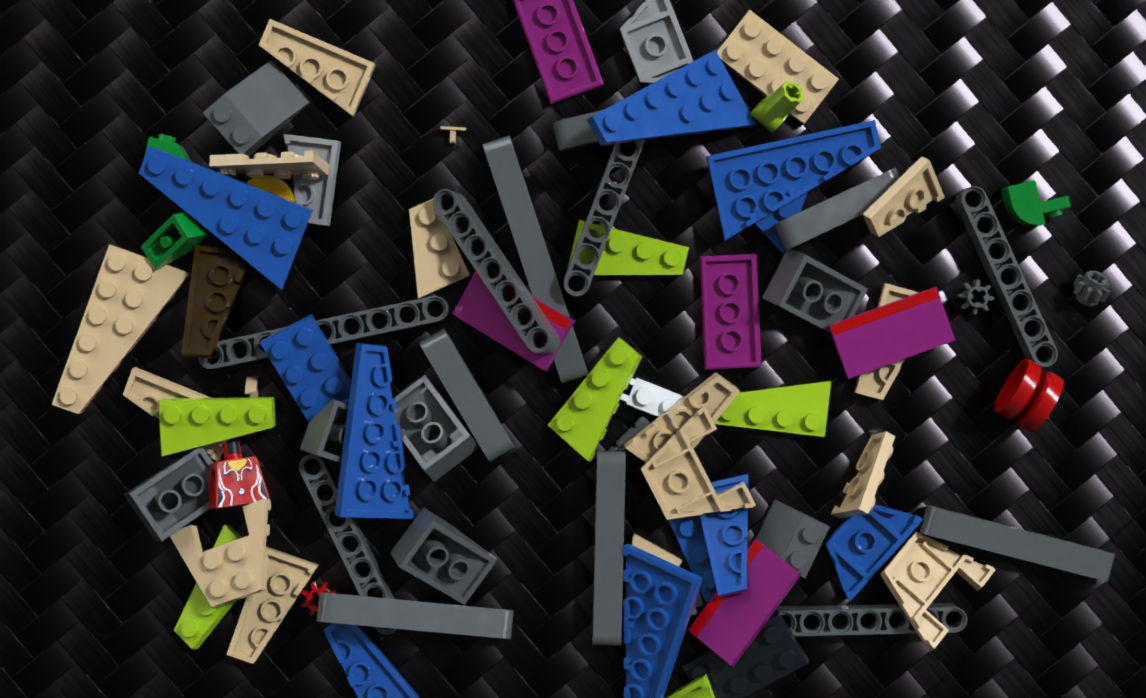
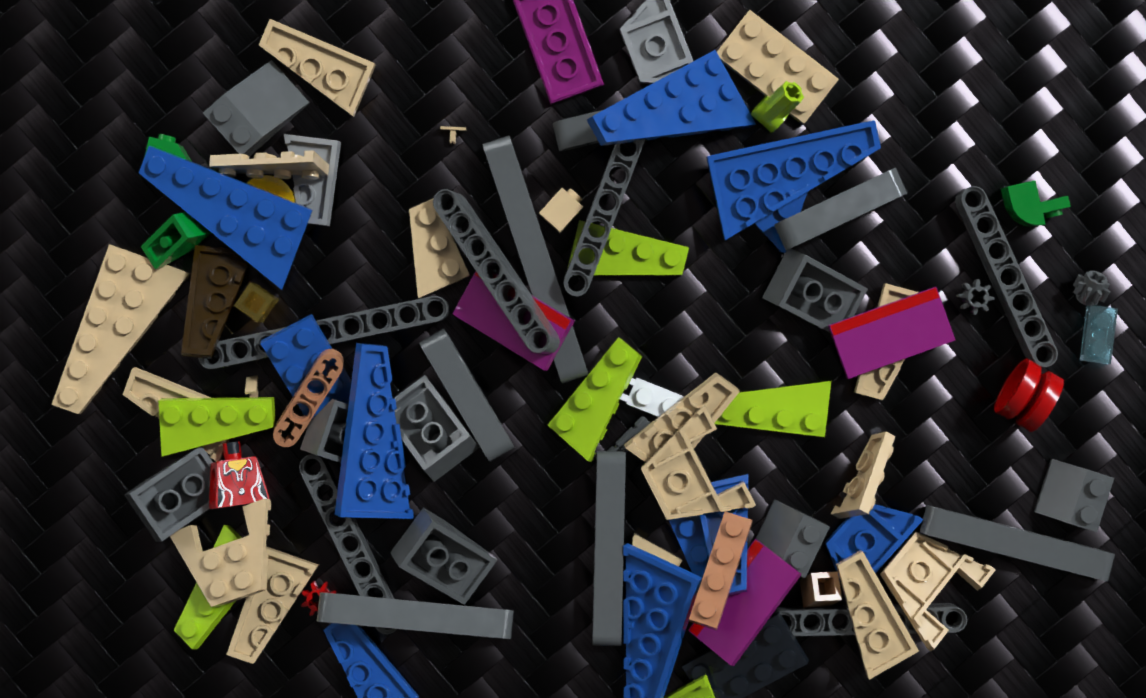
(256, 302): none -> clear yellow brick
(311, 399): none -> nougat beam
(562, 209): none -> tan brick
(720, 571): none -> nougat plate
(730, 311): magenta tile -> none
(820, 589): none -> medium nougat brick
(876, 623): none -> tan wing
(905, 196): tan wing -> none
(1074, 495): none -> dark grey slope
(1098, 334): none -> clear light blue plate

